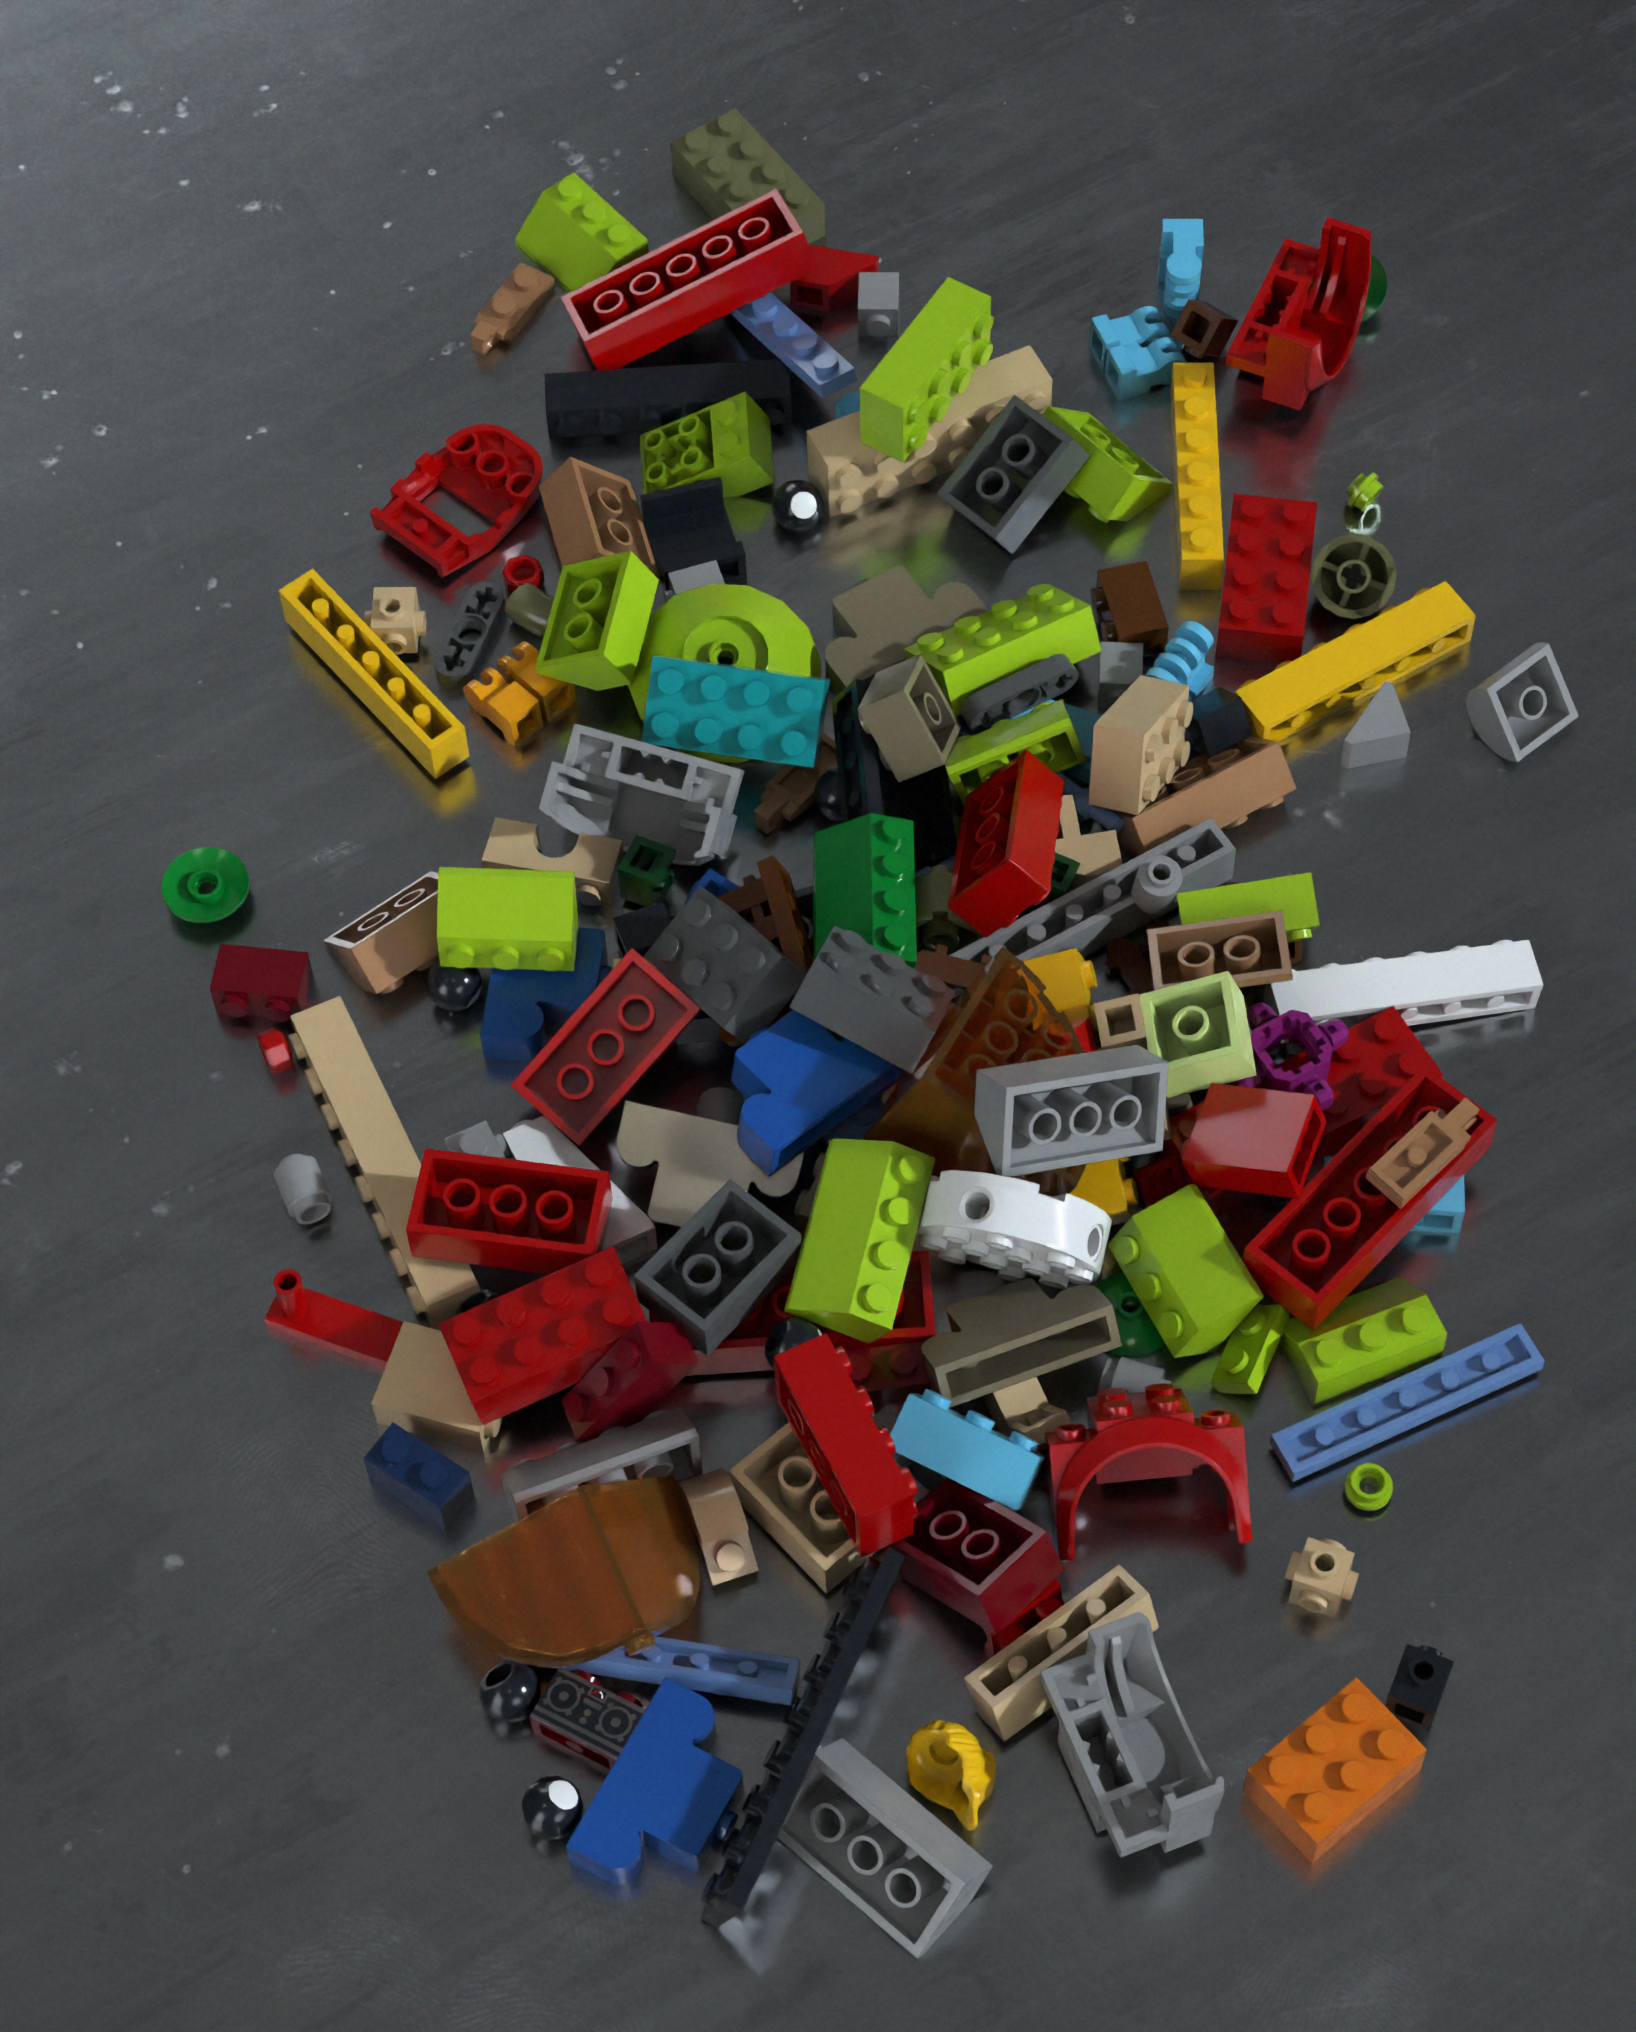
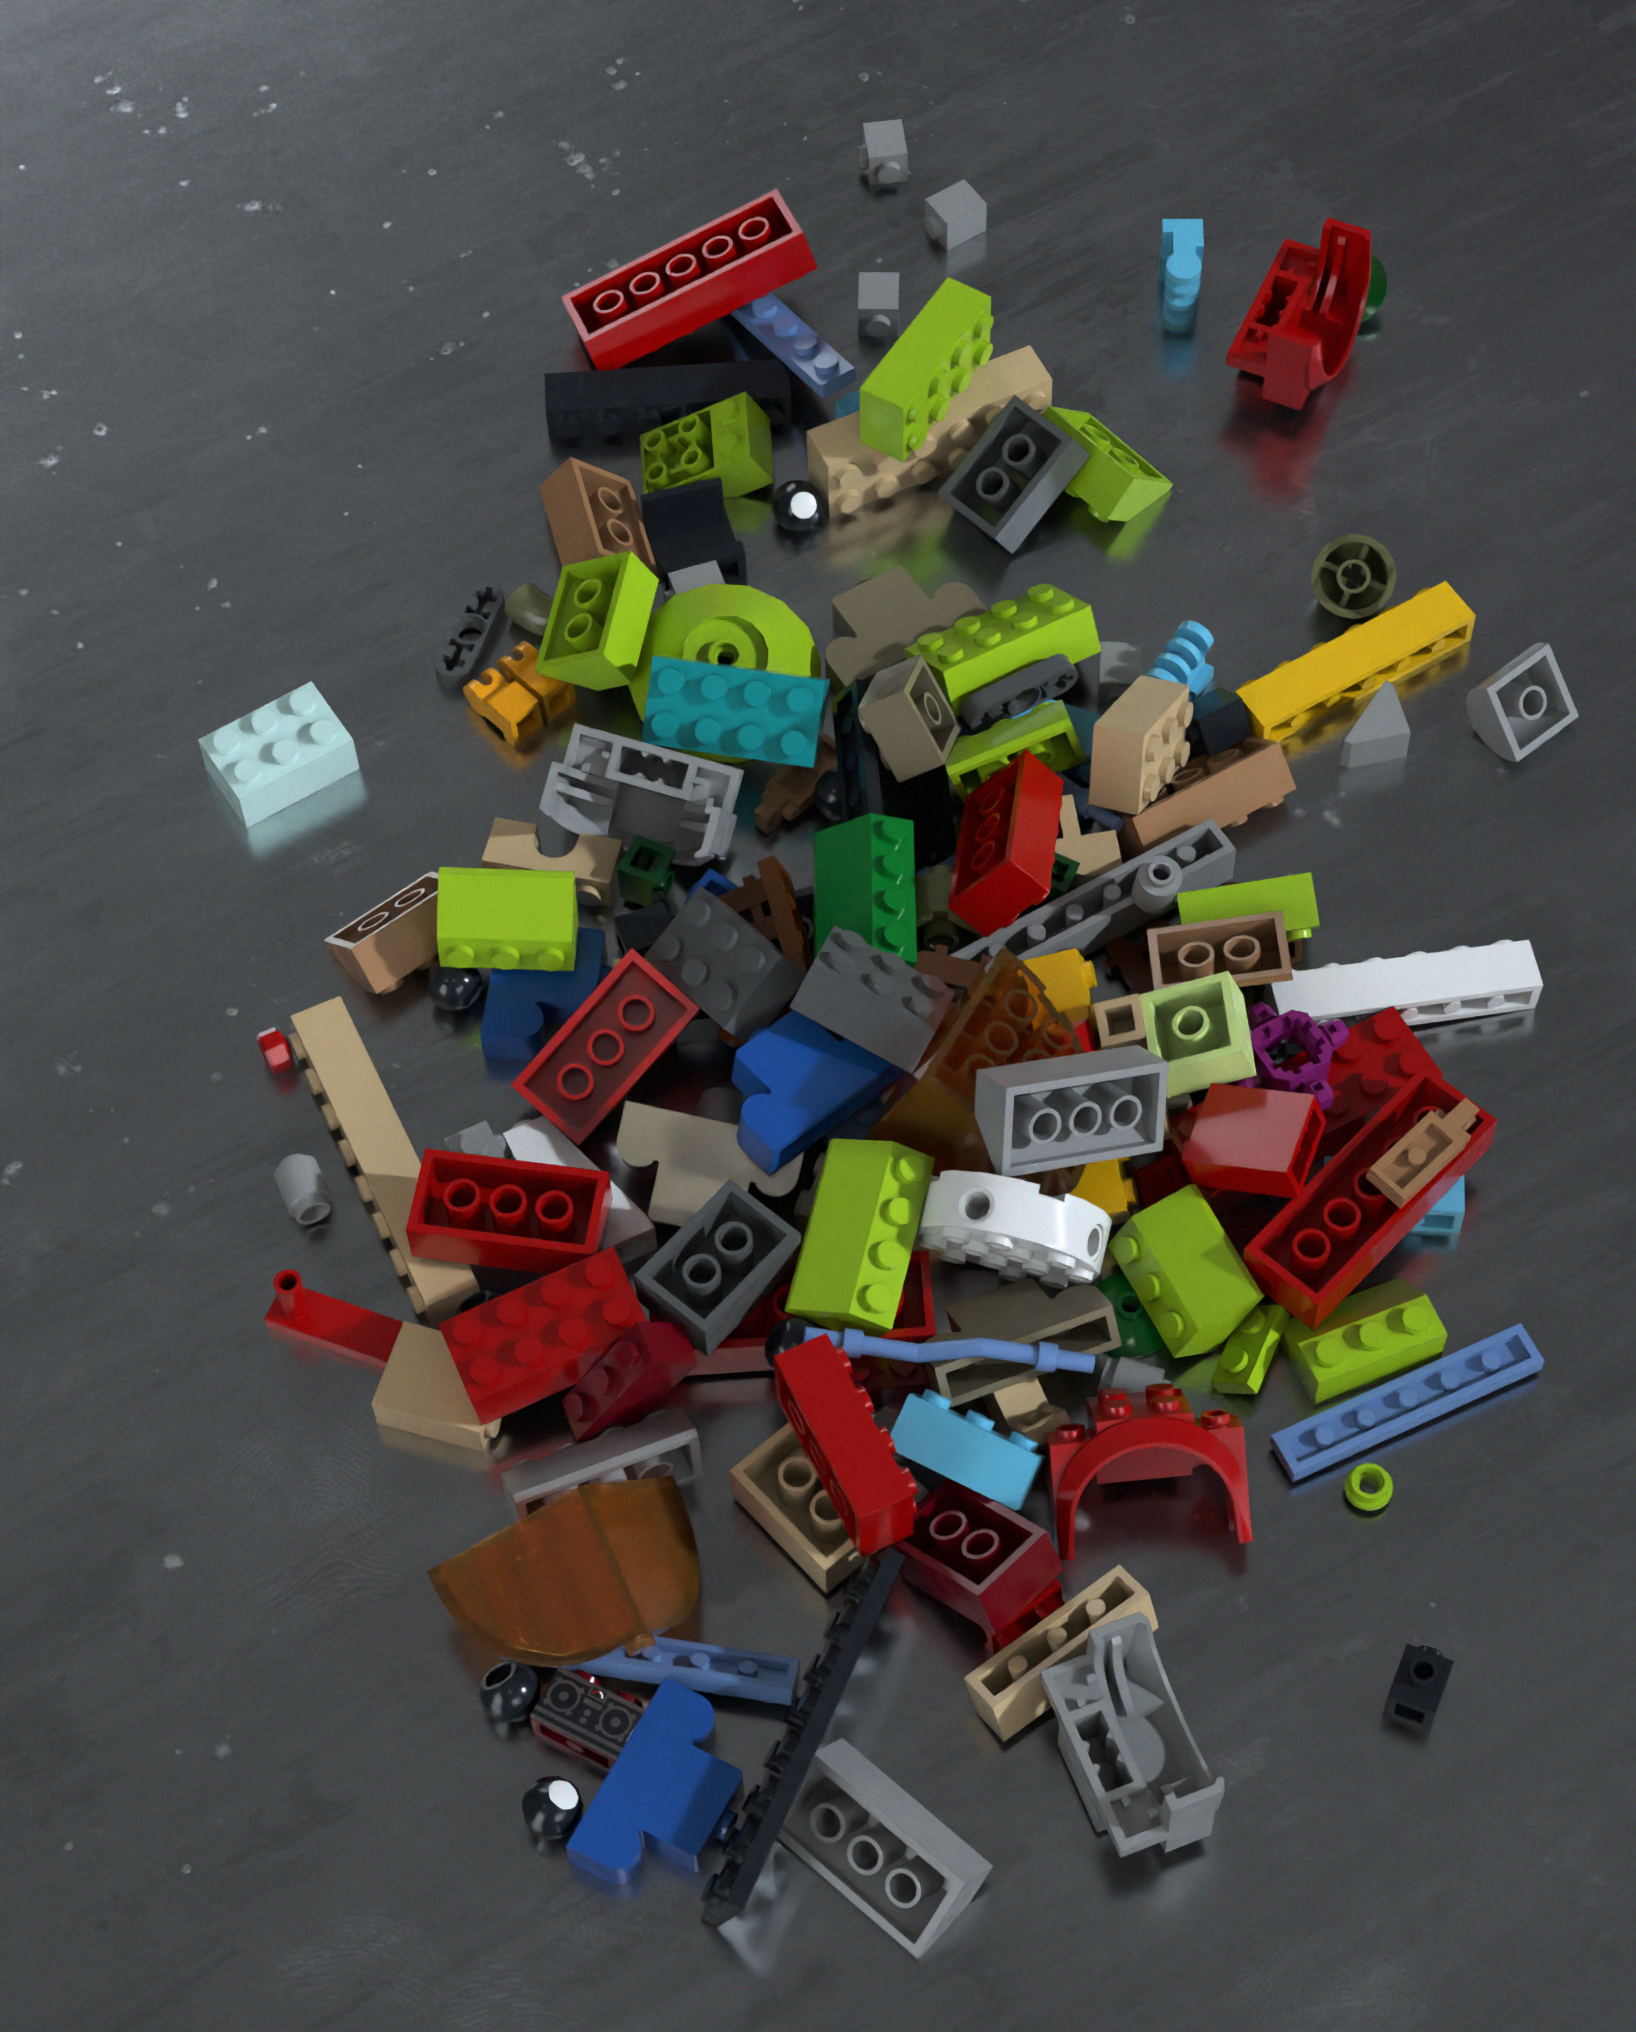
(202, 871): green dish -> none
(260, 982): dark red brick -> none
(279, 754): none -> light aqua brick
(374, 673): yellow brick -> none
(397, 618): tan brick -> none
(419, 1476): dark blue brick -> none
(482, 468): red slope -> none
(510, 307): medium nougat hinge -> none
(522, 570): red tile -> none
(578, 234): lime slope -> none
(719, 1525): tan brick -> none
(732, 165): olive brick -> none
(833, 281): red slope -> none
(884, 152): none -> light grey brick
(951, 1769): yellow hair -> none
(955, 215): none -> light grey brick
(1043, 1356): none -> medium blue bar
(1130, 607): reddish brown brick -> none
(1134, 351): medium azure legs -> none
(1196, 477): yellow brick -> none
(1203, 329): reddish brown brick -> none
(1266, 579): red brick -> none
(1321, 1576): tan brick -> none
(1334, 1770): orange brick -> none
(1363, 491): lime plate -> none

